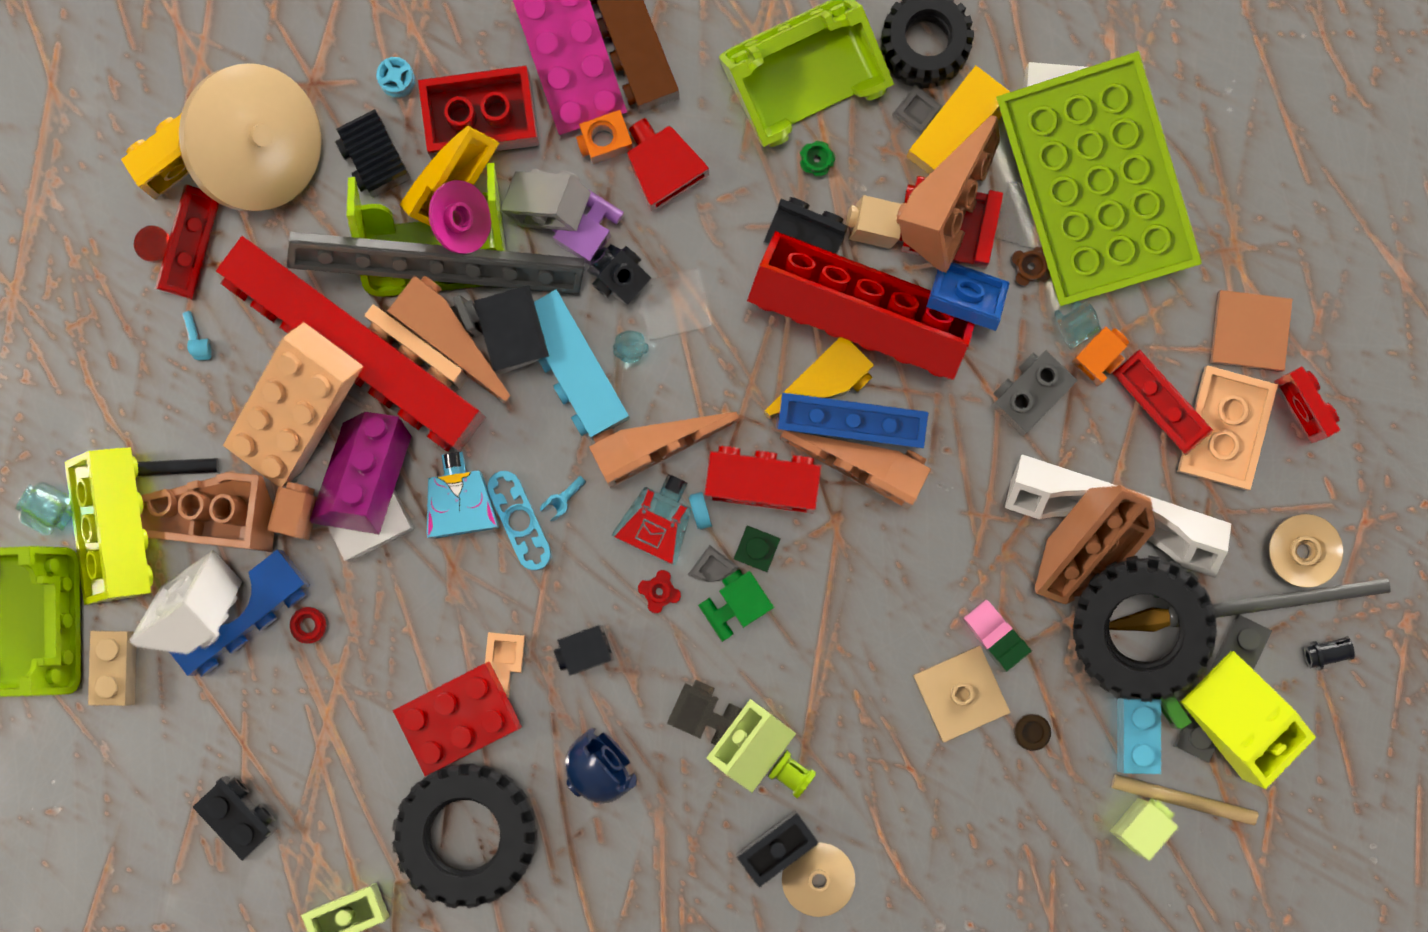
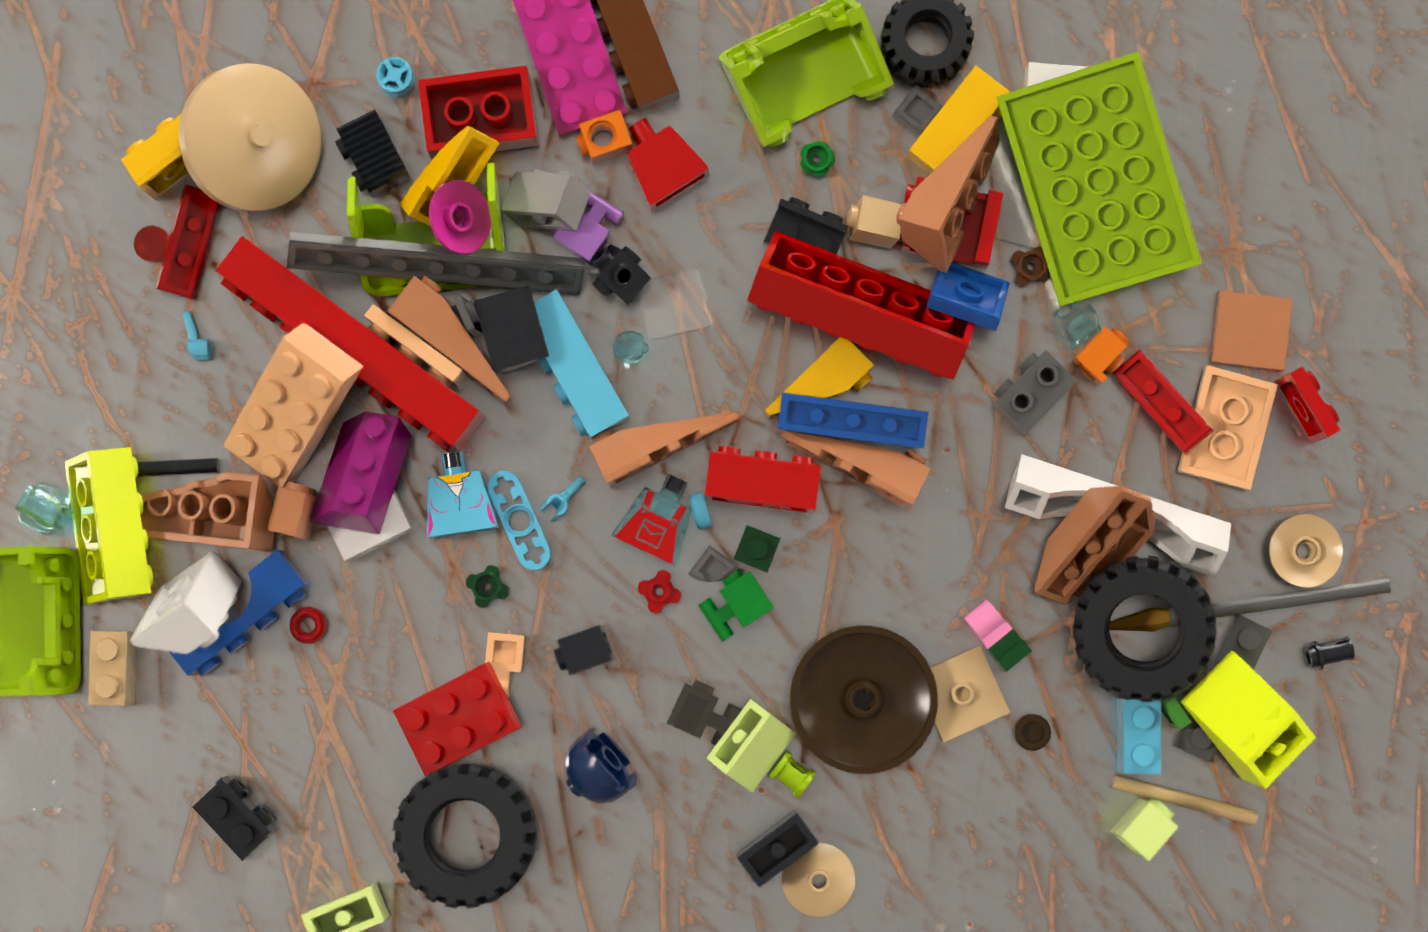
(477, 582): none -> dark green plate
(863, 699): none -> dark brown dish

